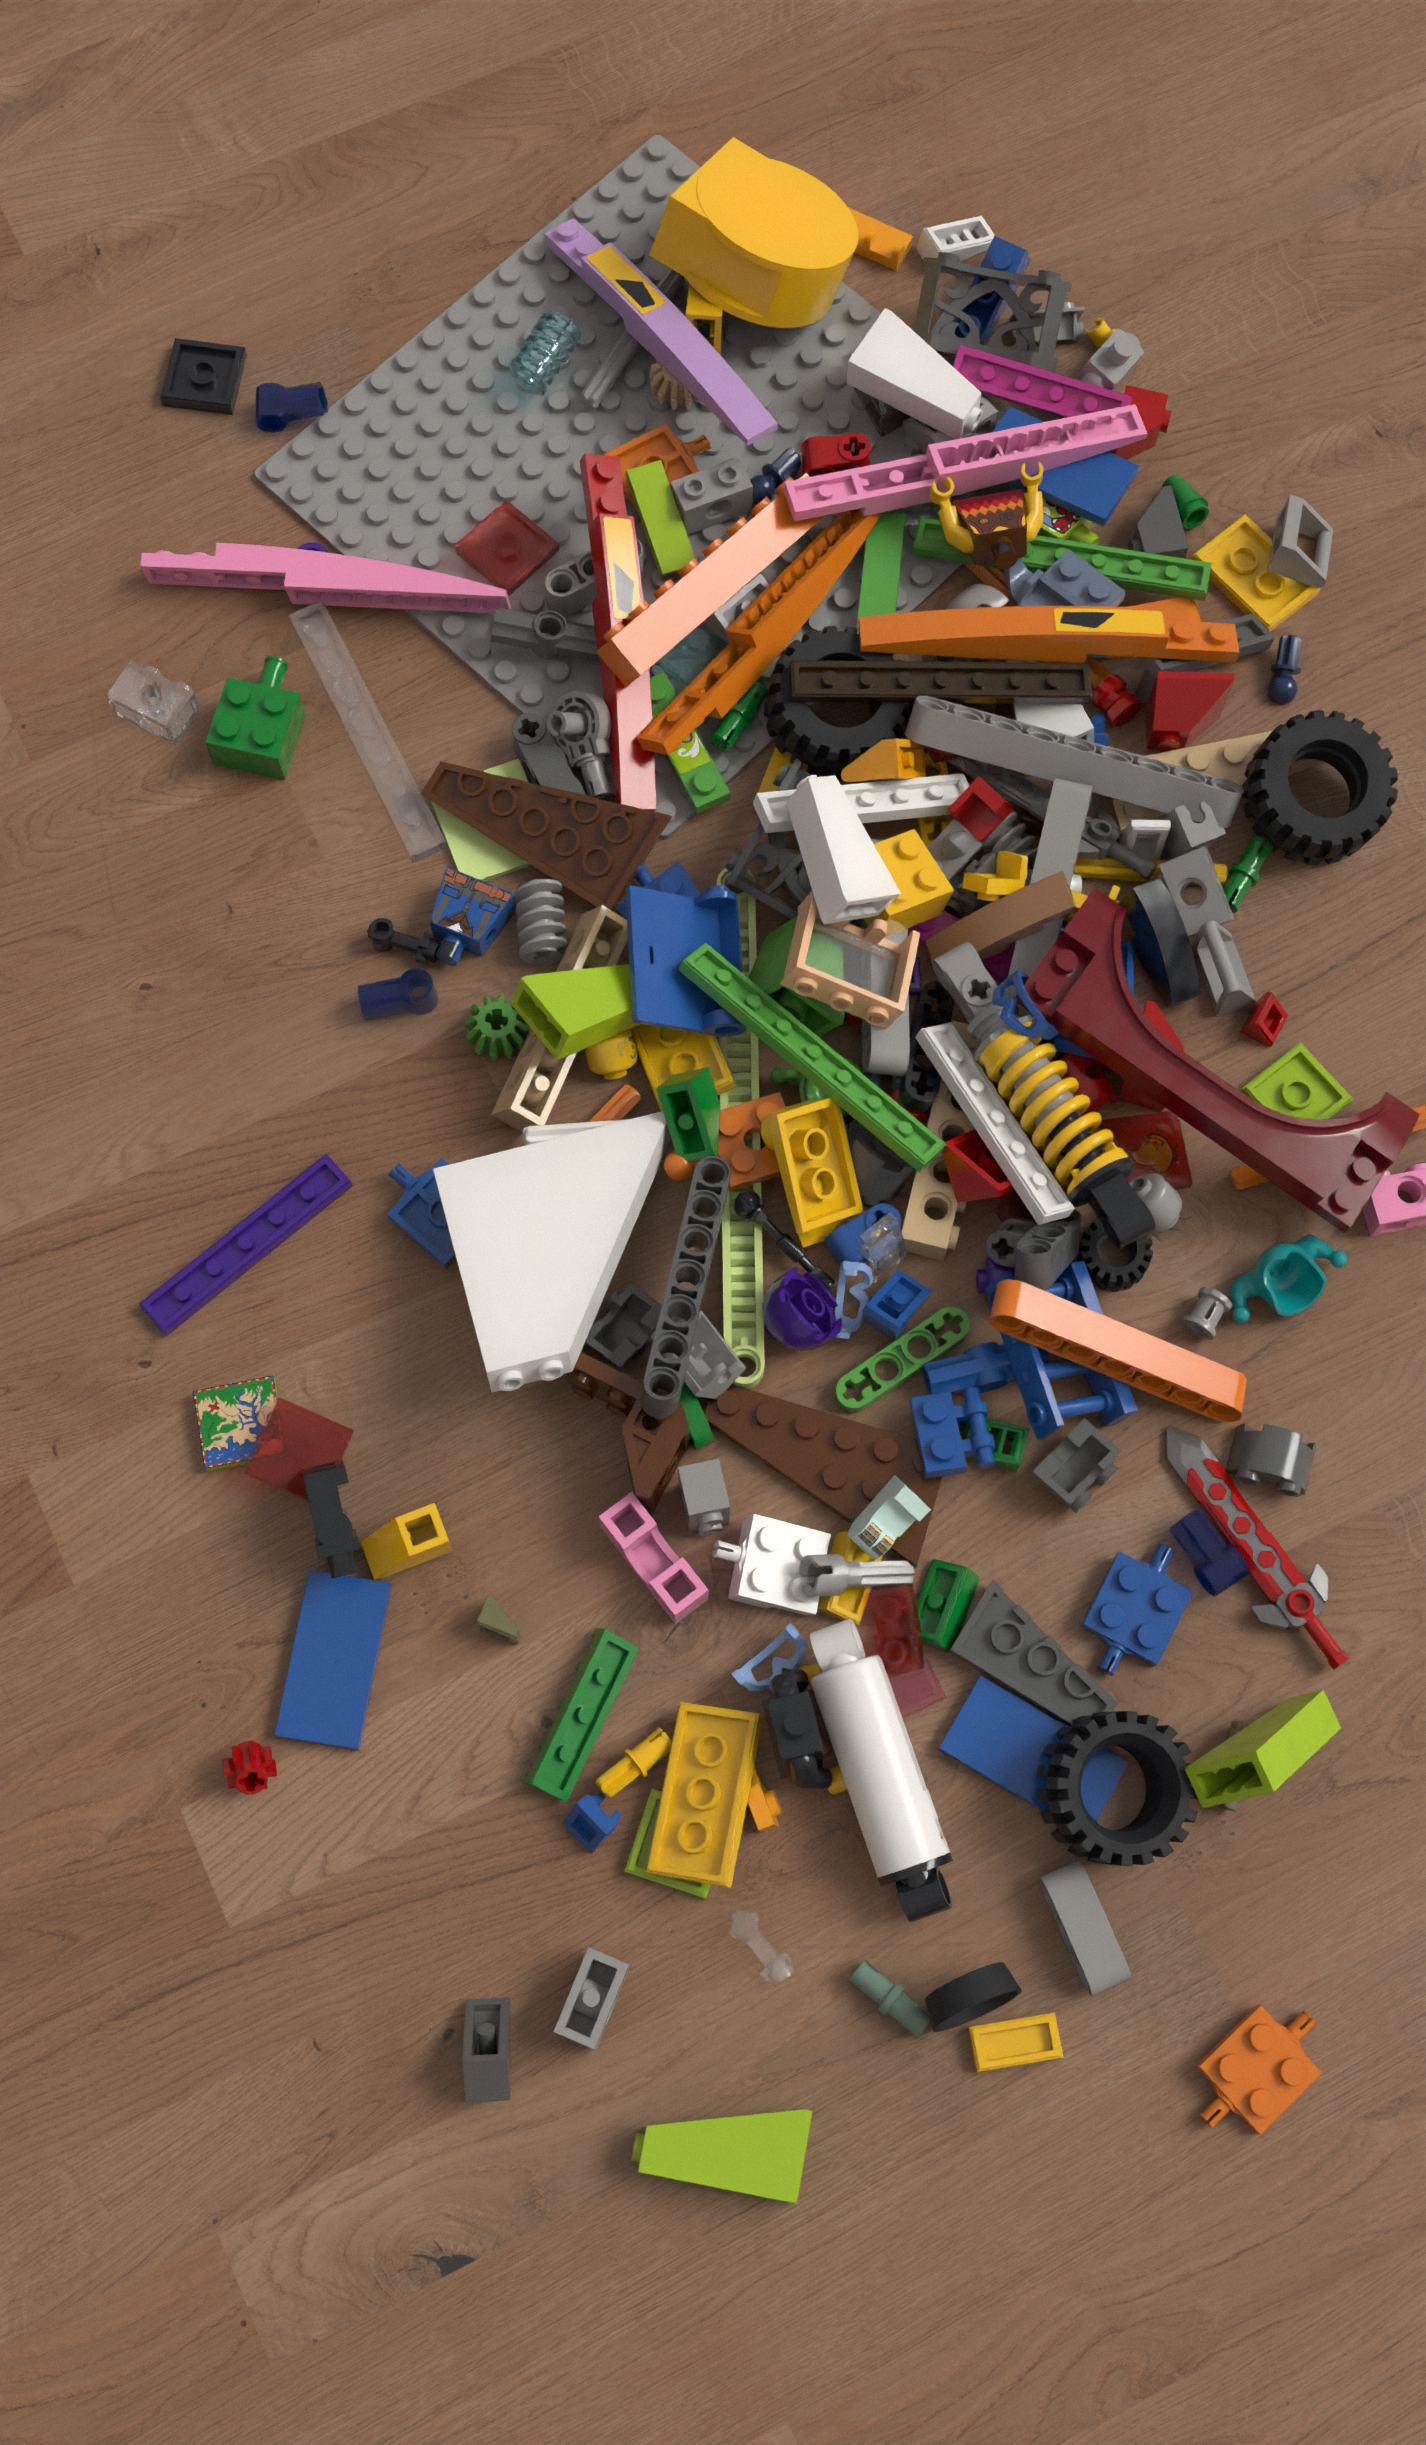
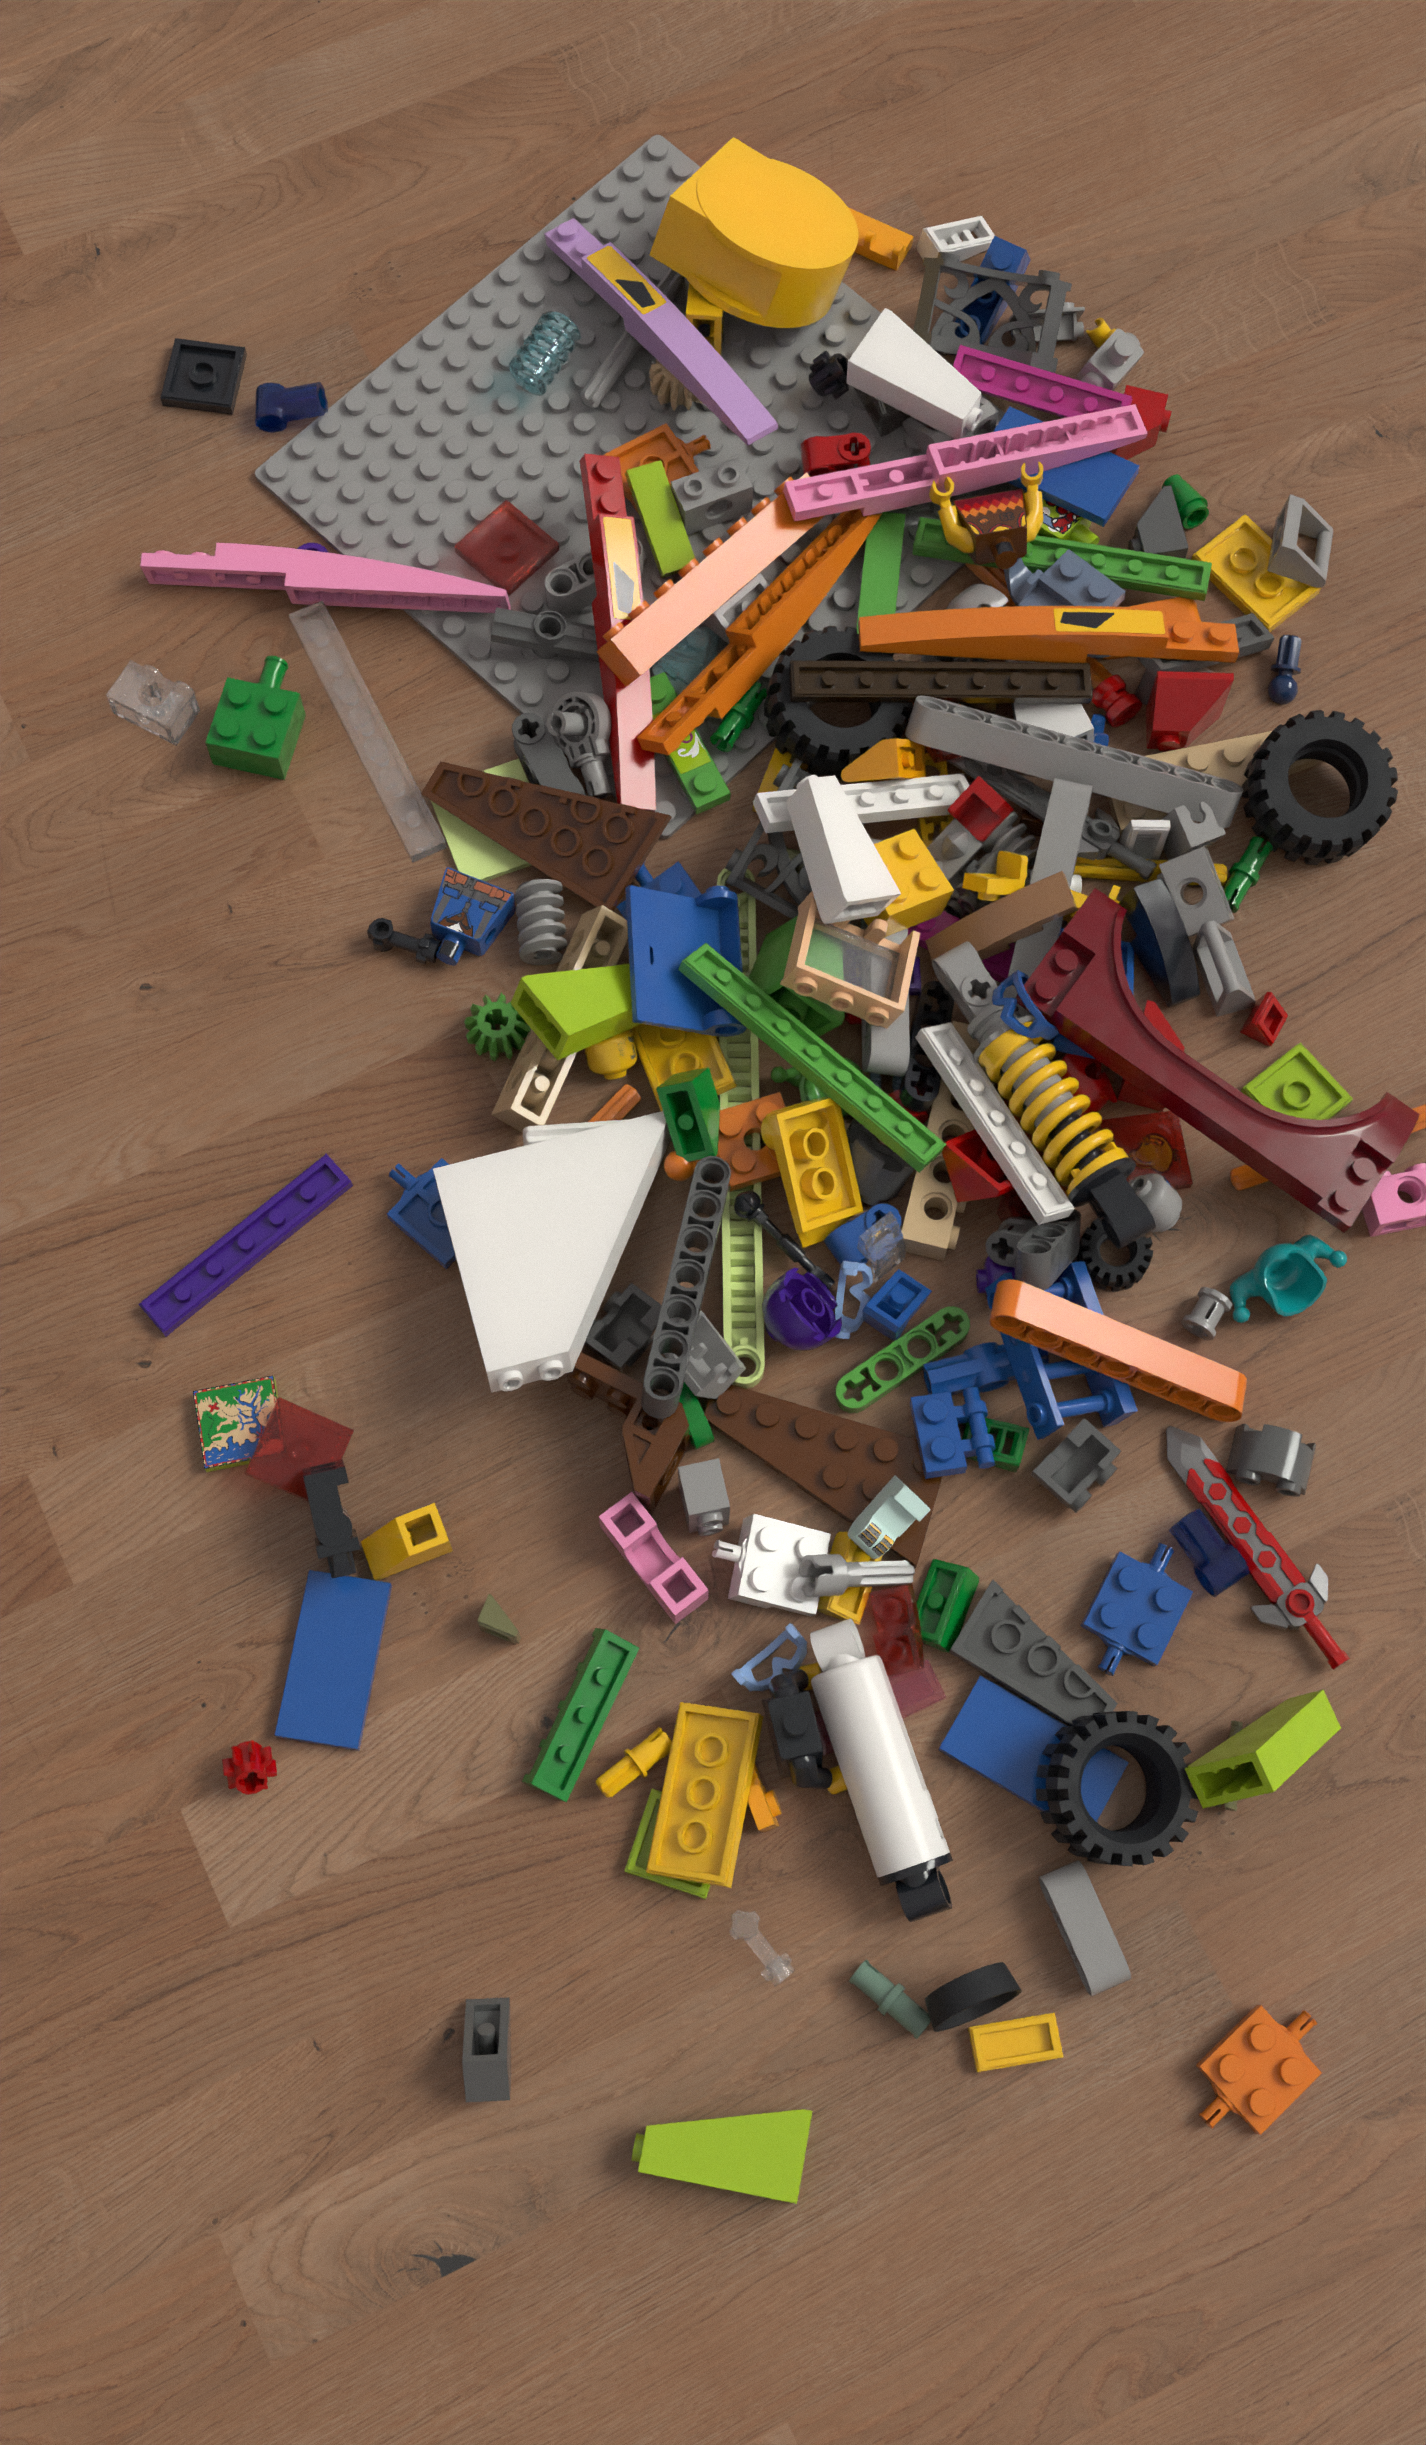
(394, 997): clear blue piece -> none
(590, 1822): blue tile -> none
(592, 1998): light grey brick -> none
(775, 475): dark blue axle -> none
(829, 375): none -> black gear

